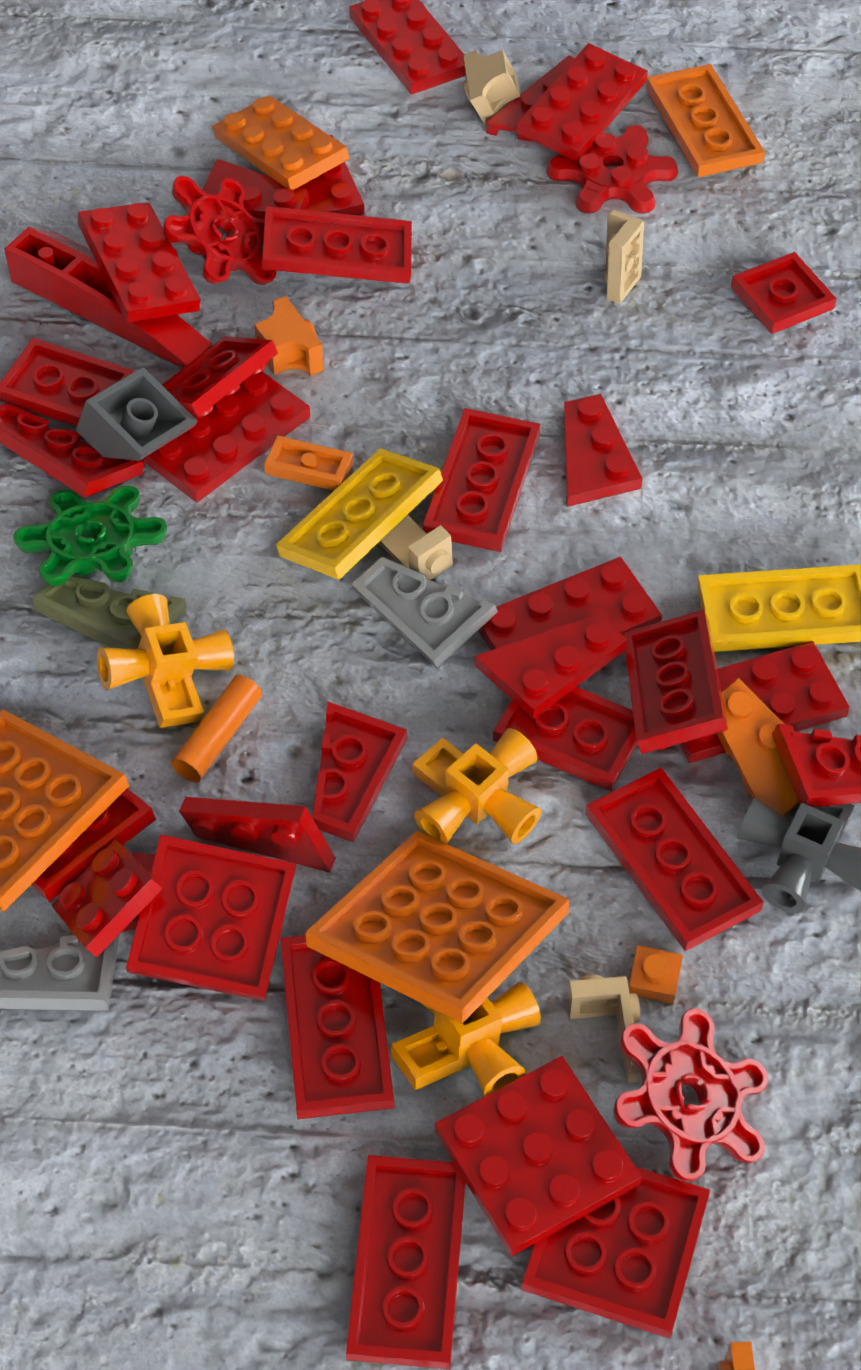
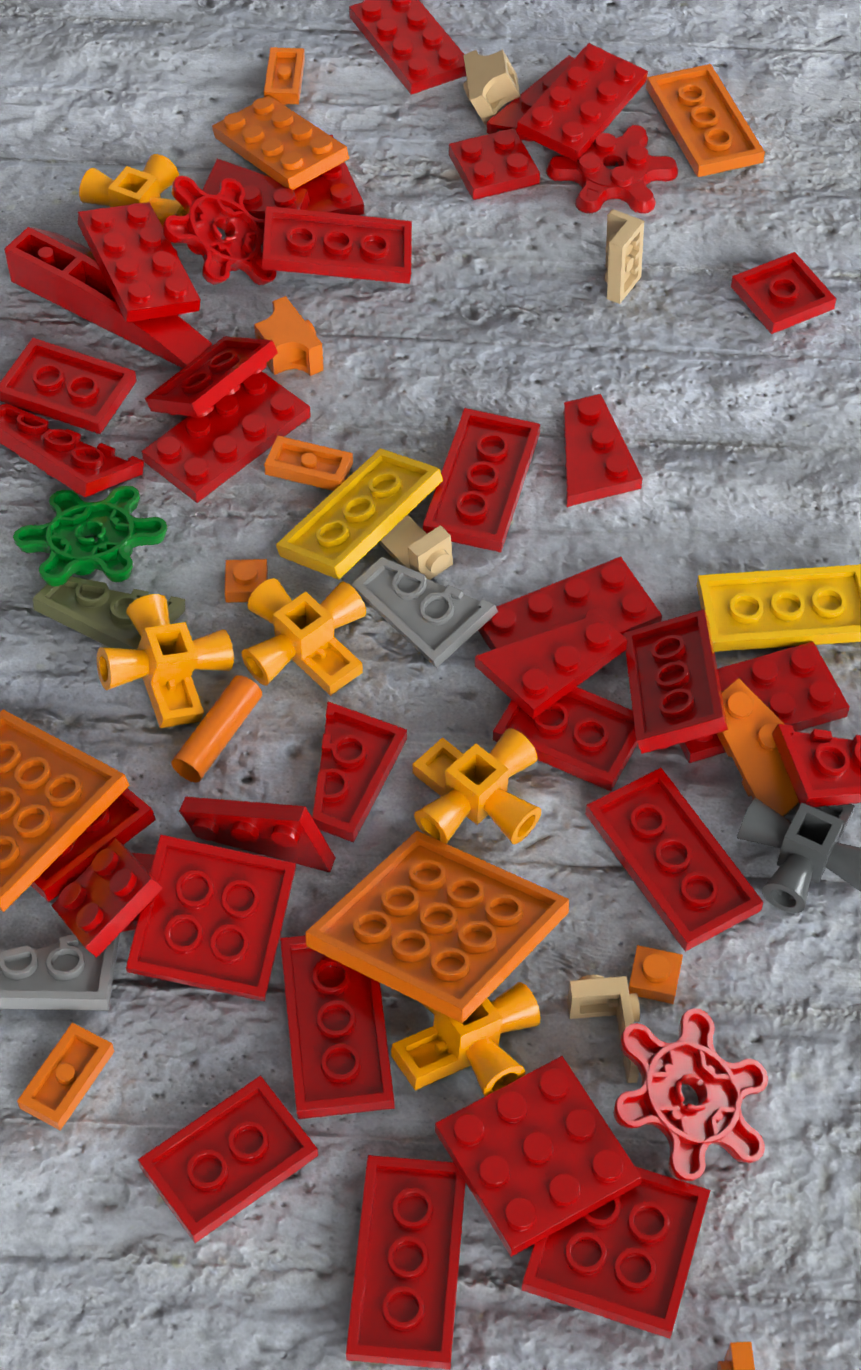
(65, 1076): none -> orange plate
(133, 418): dark grey slope -> none
(134, 187): none -> light orange brick
(227, 1158): none -> red plate
(243, 578): none -> orange plate
(285, 74): none -> orange plate
(305, 634): none -> light orange brick
(494, 163): none -> red plate

